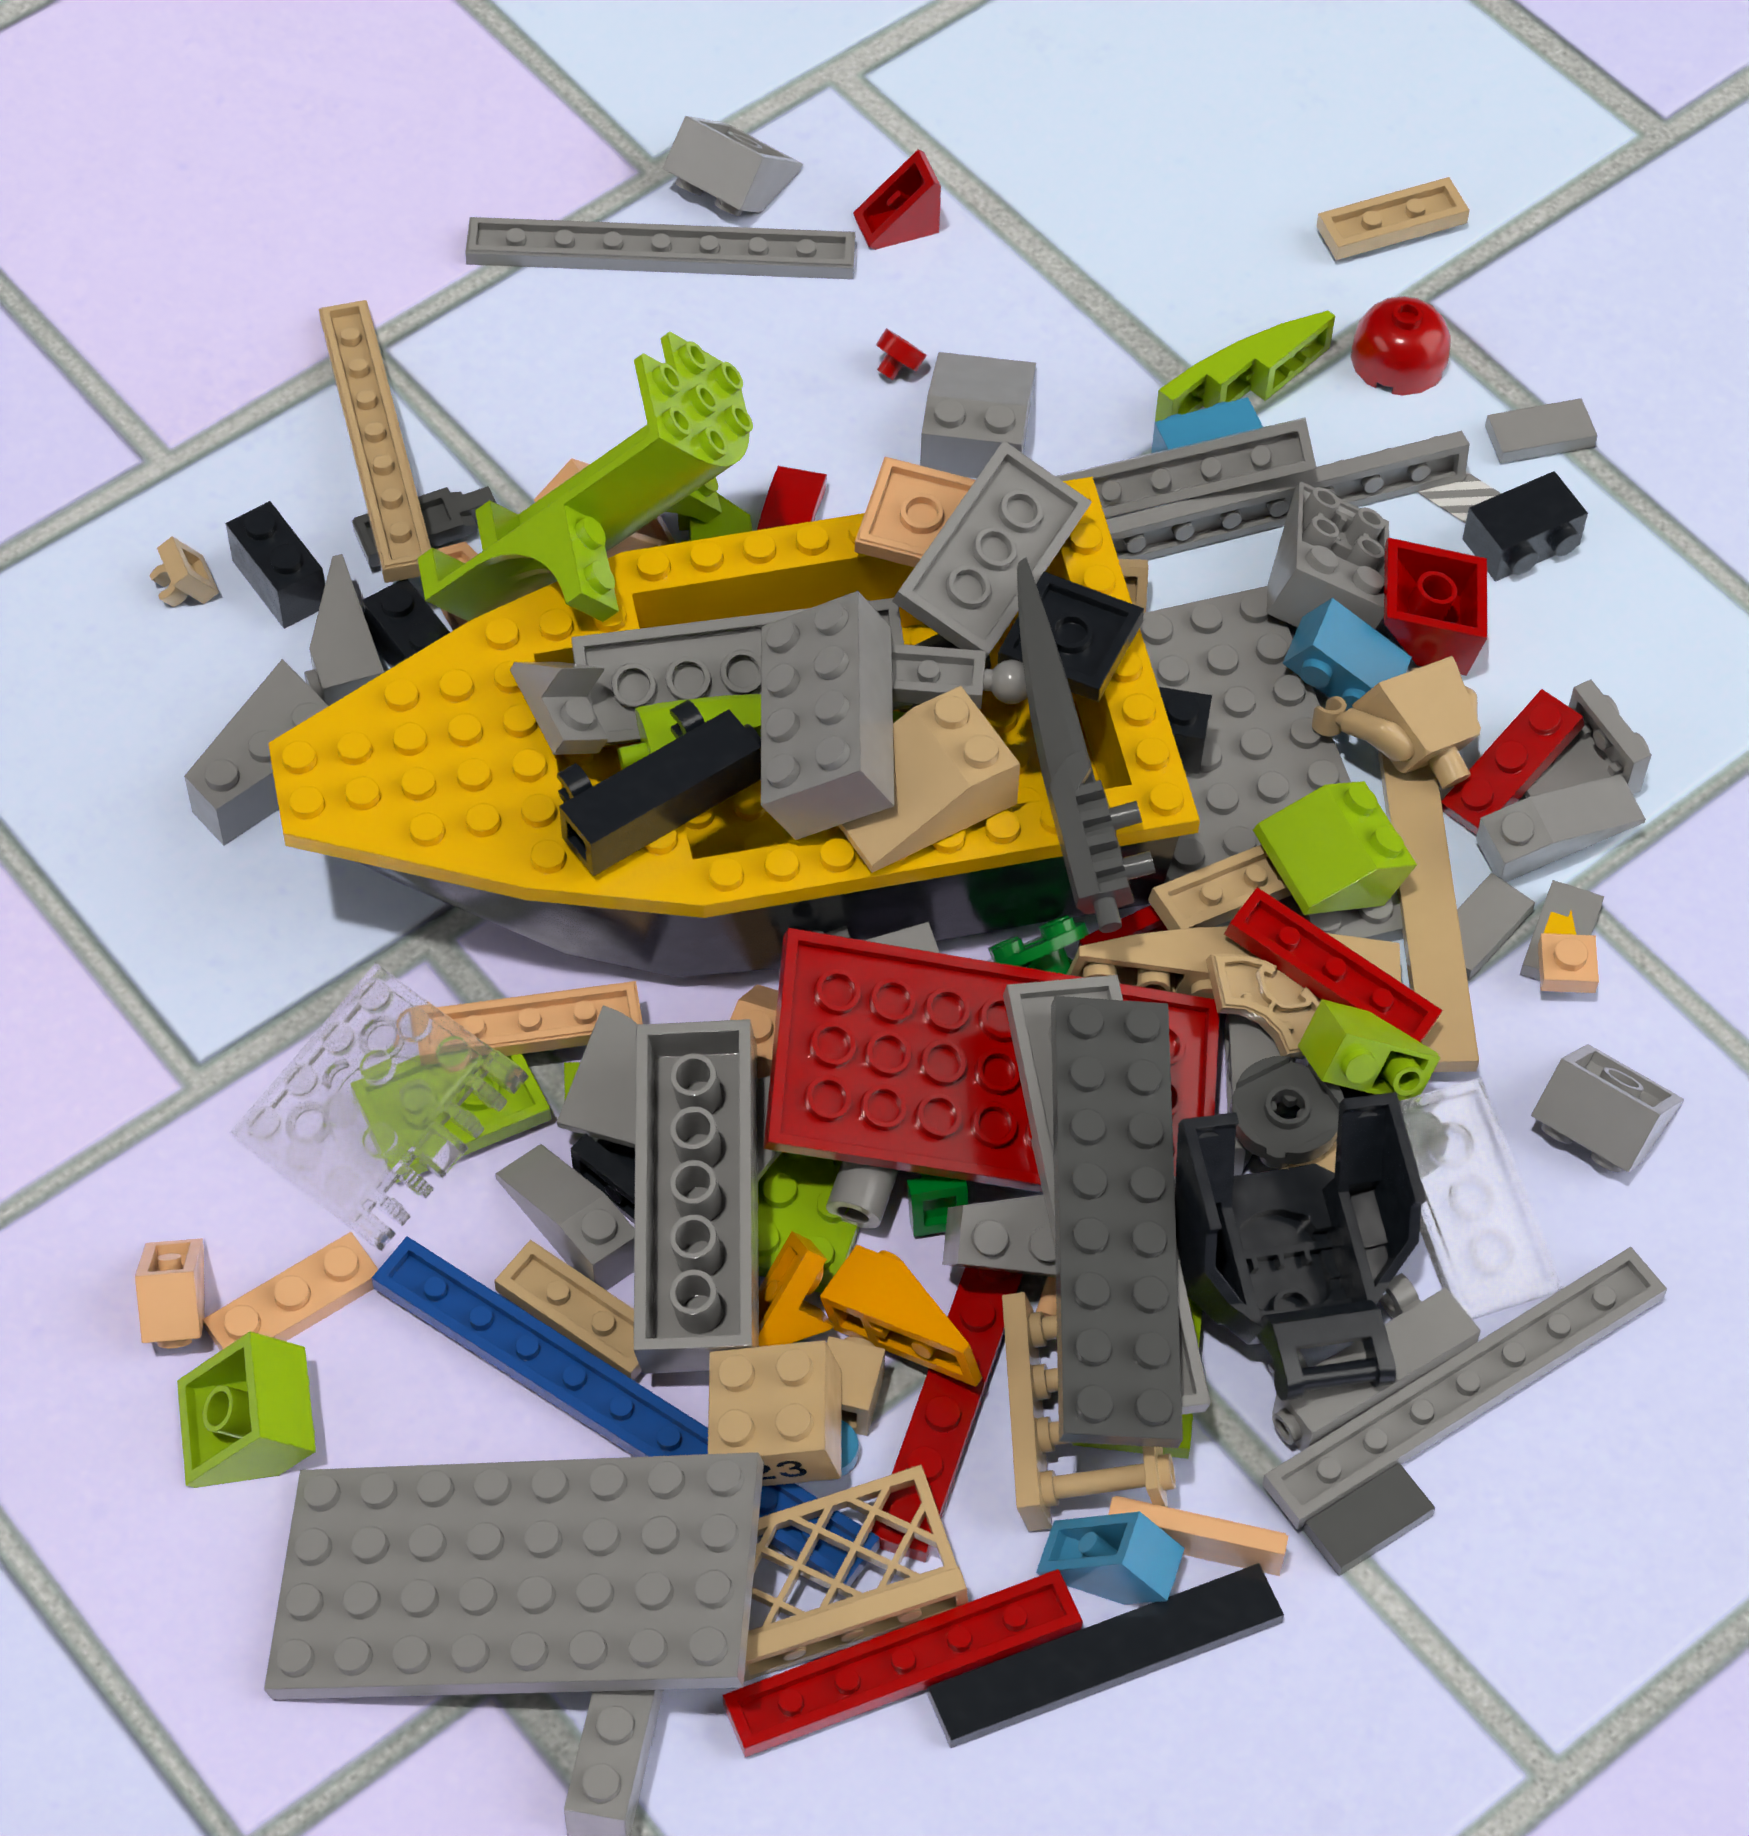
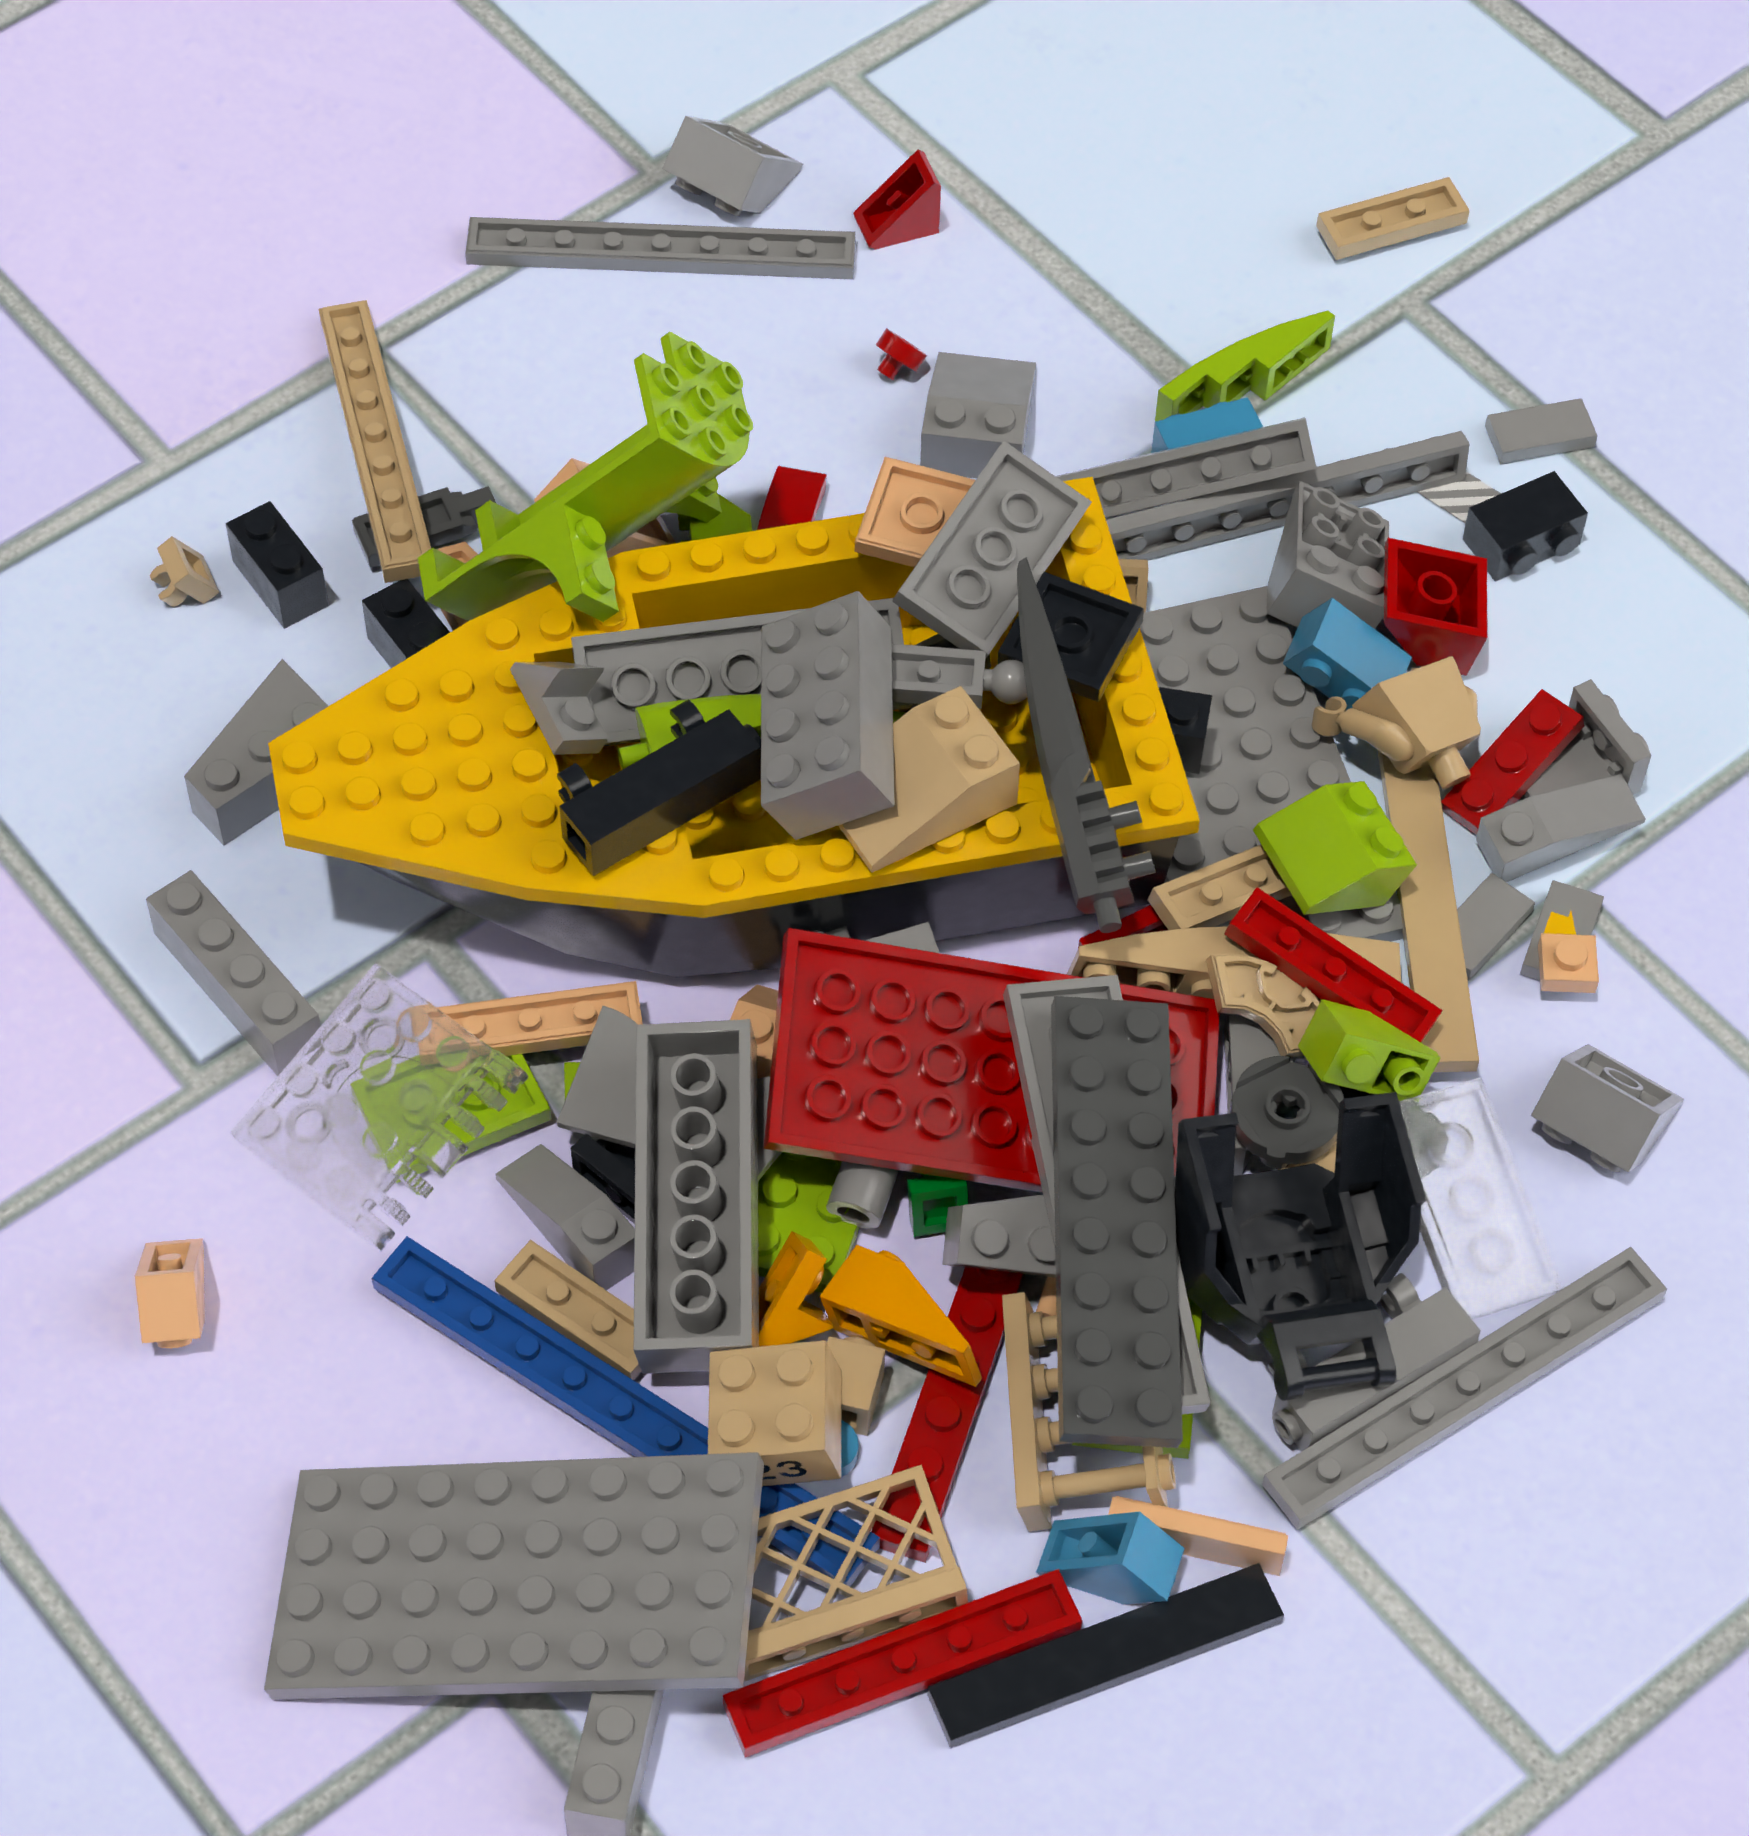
(232, 970): none -> light grey brick
(246, 1412): lime slope -> none
(297, 1295): light nougat plate -> none
(341, 641): light grey slope -> none
(1043, 952): green plate -> none
(1369, 1519): dark grey tile -> none
(1401, 345): red cylinder -> none

